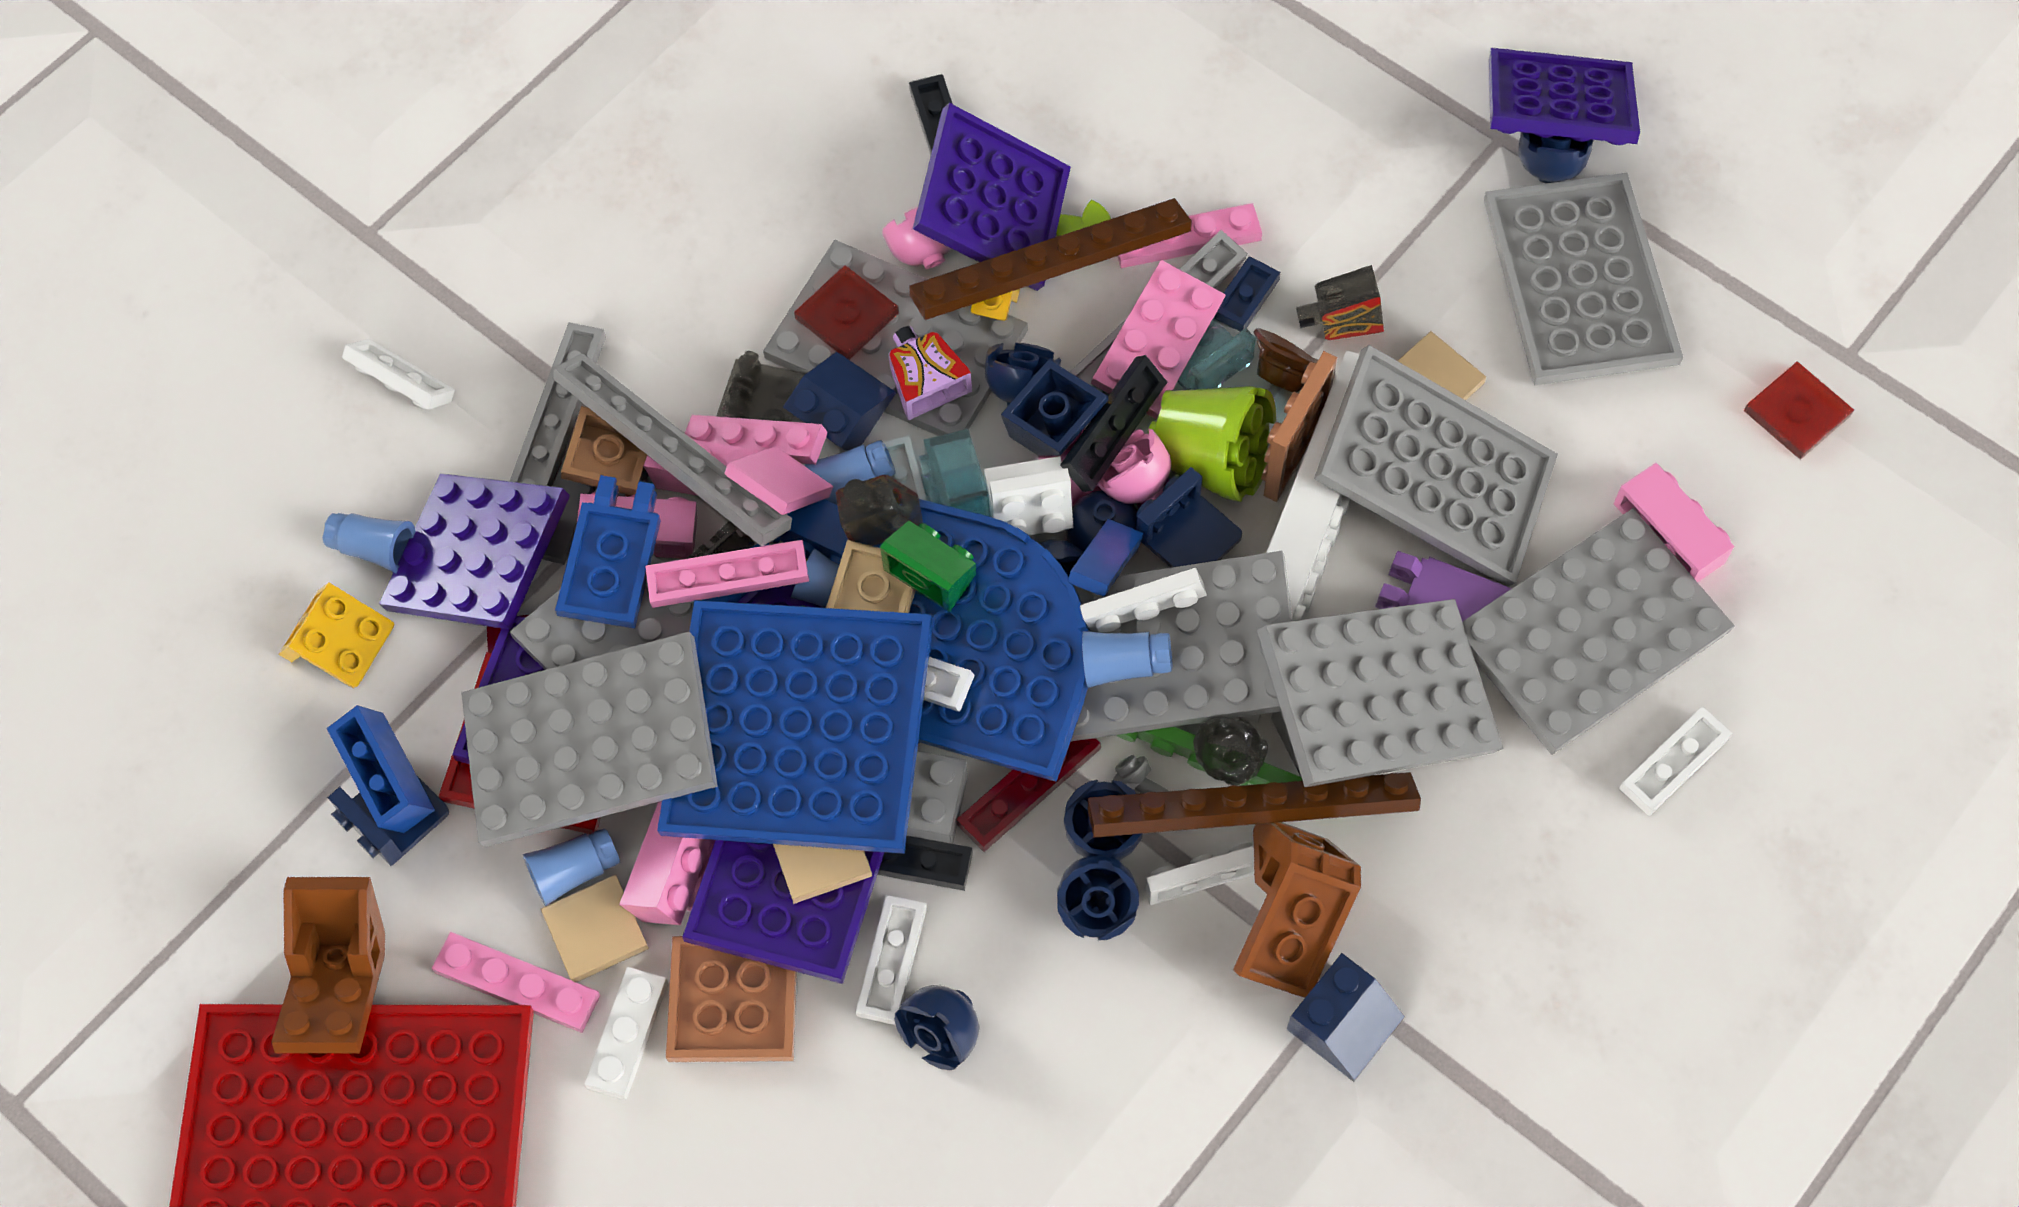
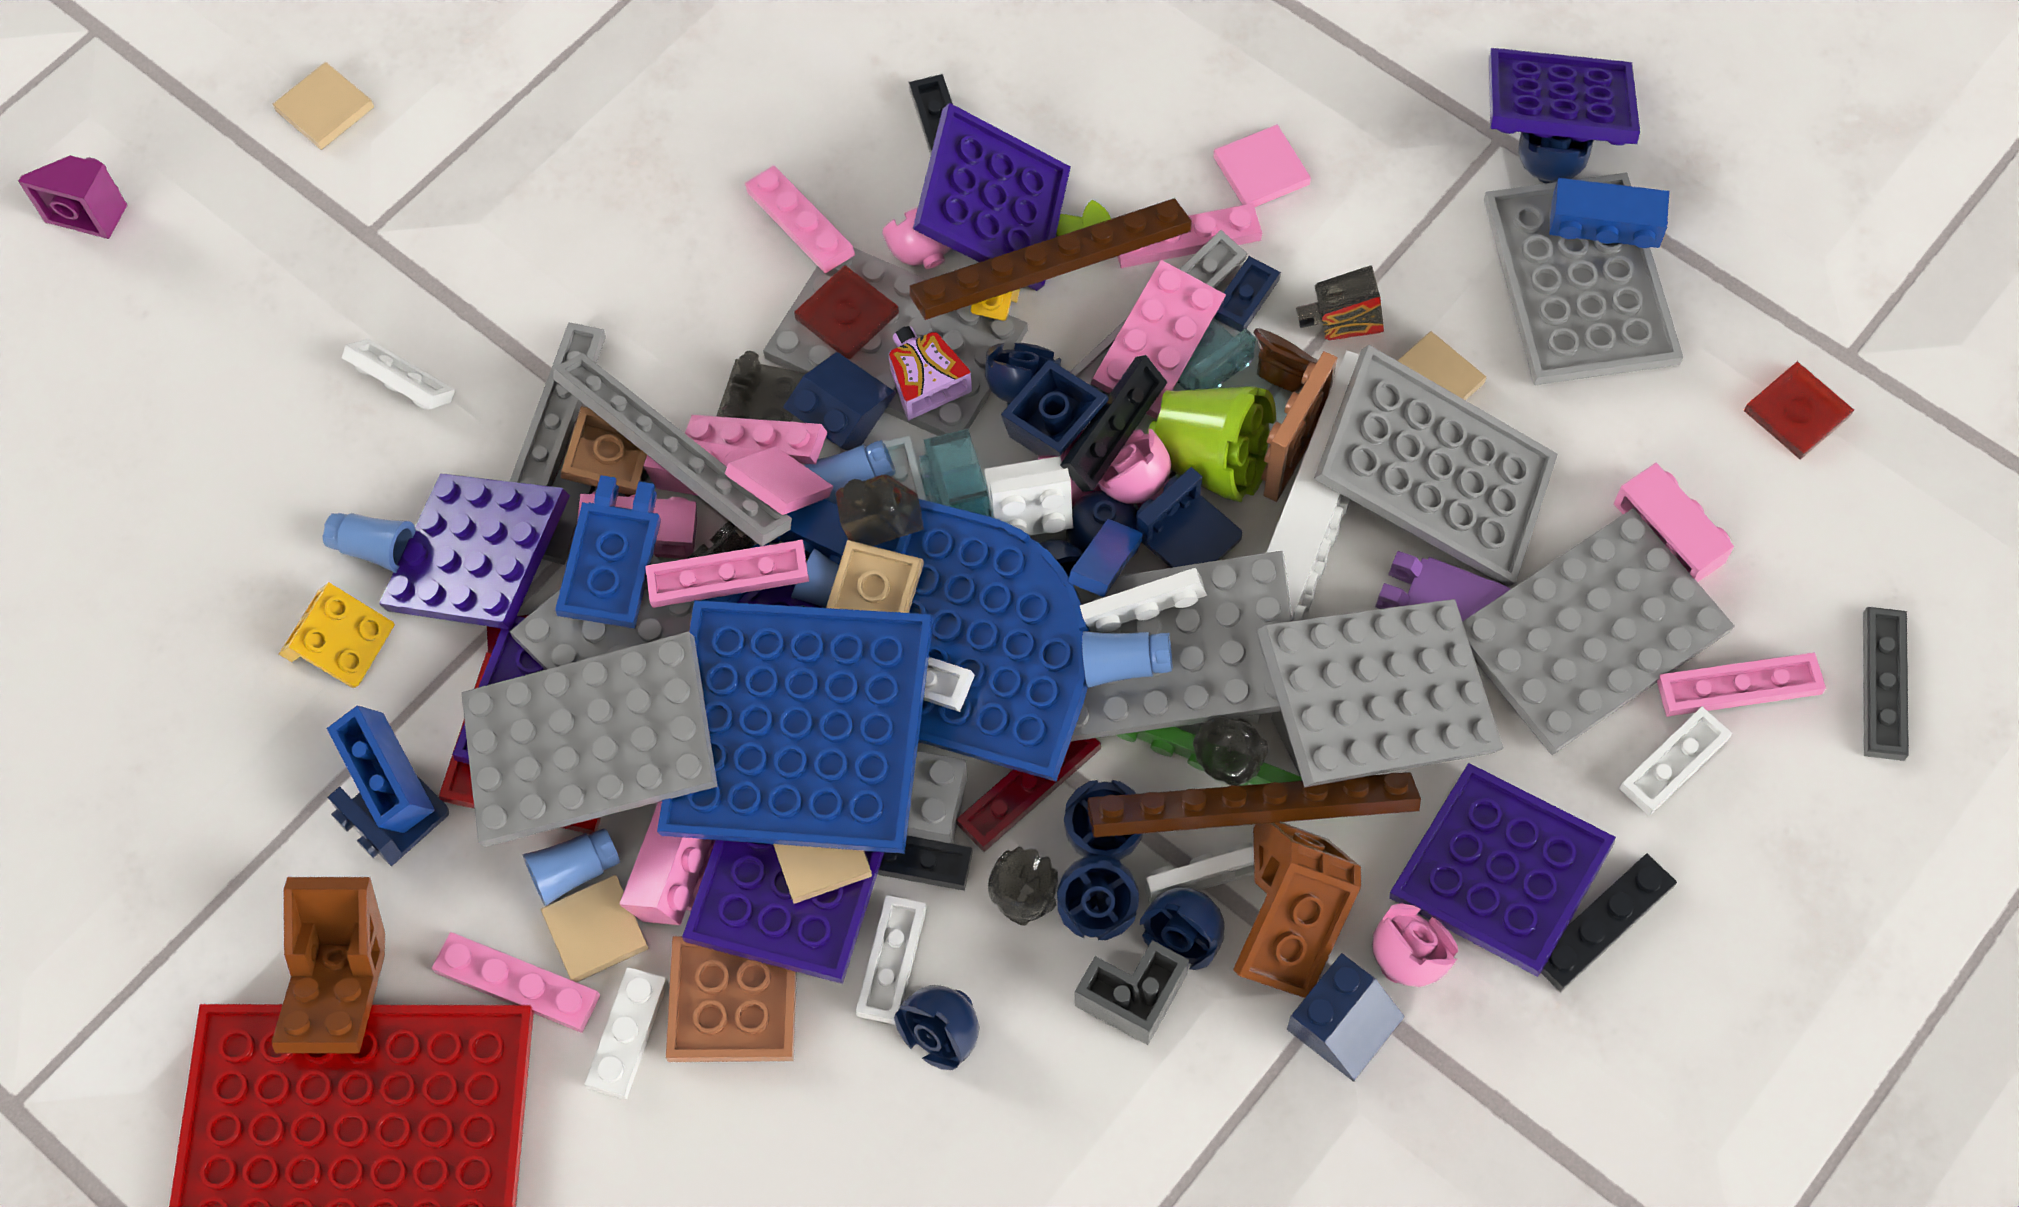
(76, 195): none -> magenta slope
(323, 105): none -> tan tile
(800, 219): none -> bright pink plate
(928, 564): green slope -> none
(1023, 885): none -> clear smoke hair
(1133, 773): light grey plate -> none
(1137, 1000): none -> dark grey brick
(1185, 924): none -> dark blue cylinder
(1262, 167): none -> bright pink tile
(1412, 948): none -> bright pink cylinder
(1503, 868): none -> dark purple plate
(1607, 920): none -> black plate
(1609, 213): none -> blue brick
(1741, 684): none -> bright pink plate
(1885, 683): none -> dark grey tile

